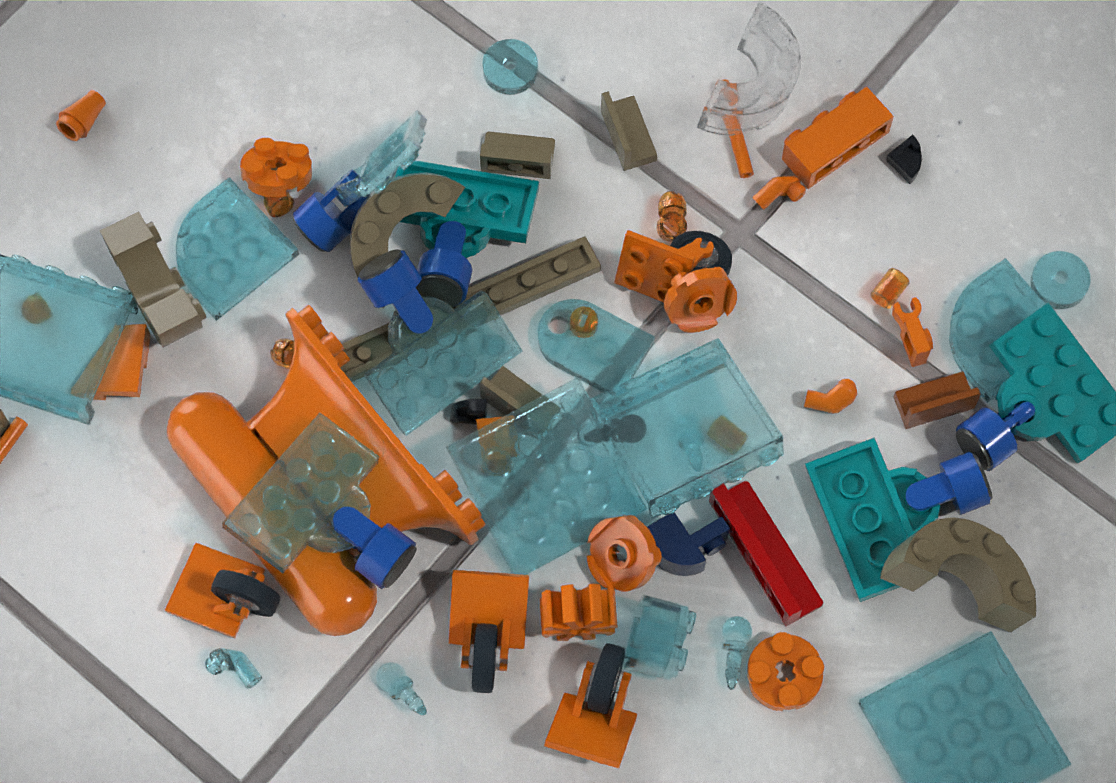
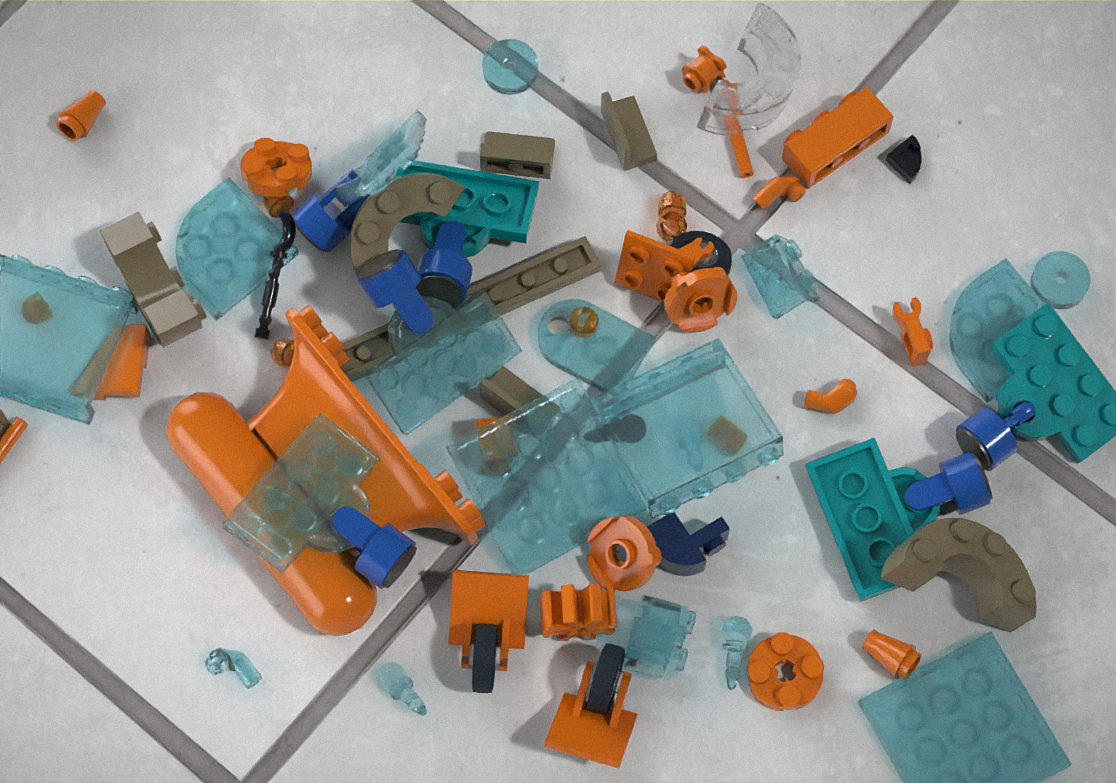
(221, 591): orange plate -> none
(272, 285): none -> black piece
(468, 411): black tile -> none
(703, 71): none -> orange brick
(766, 552): red panel -> none
(780, 275): none -> clear light blue bracket
(889, 288): clear orange hinge -> none
(893, 654): none -> orange cone
(935, 400): dark orange panel -> none

